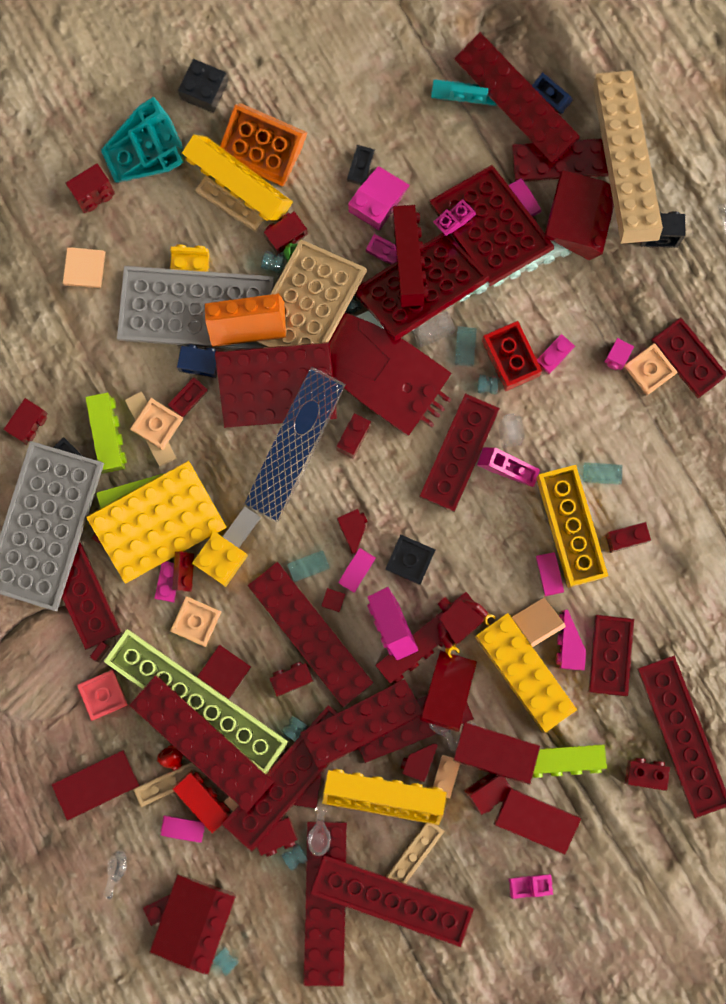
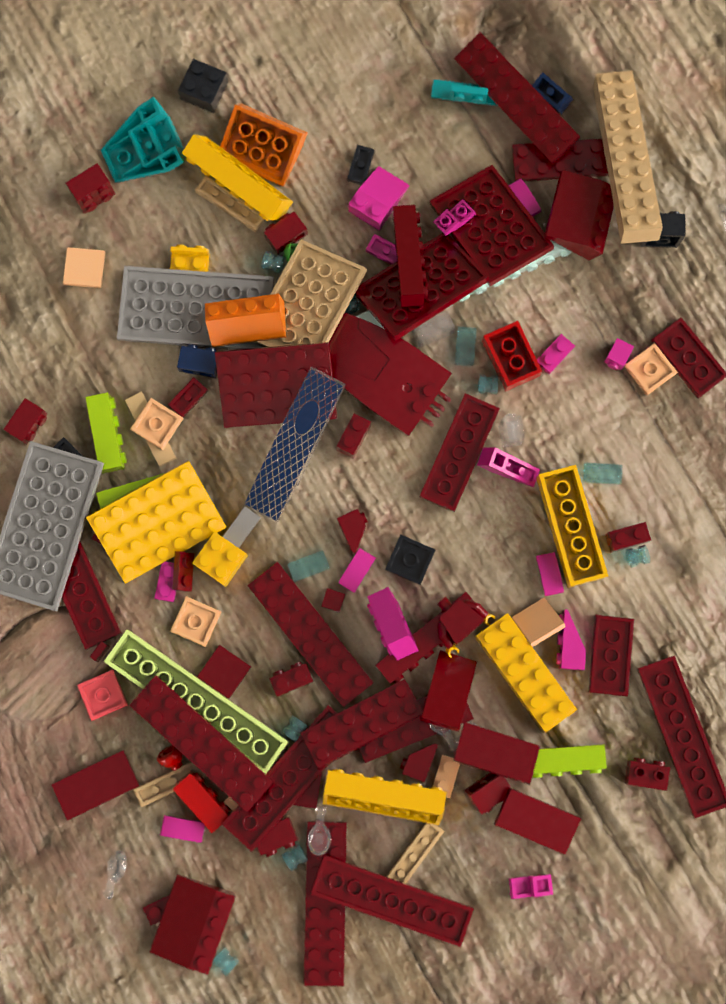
(638, 556): none -> clear light blue wheel

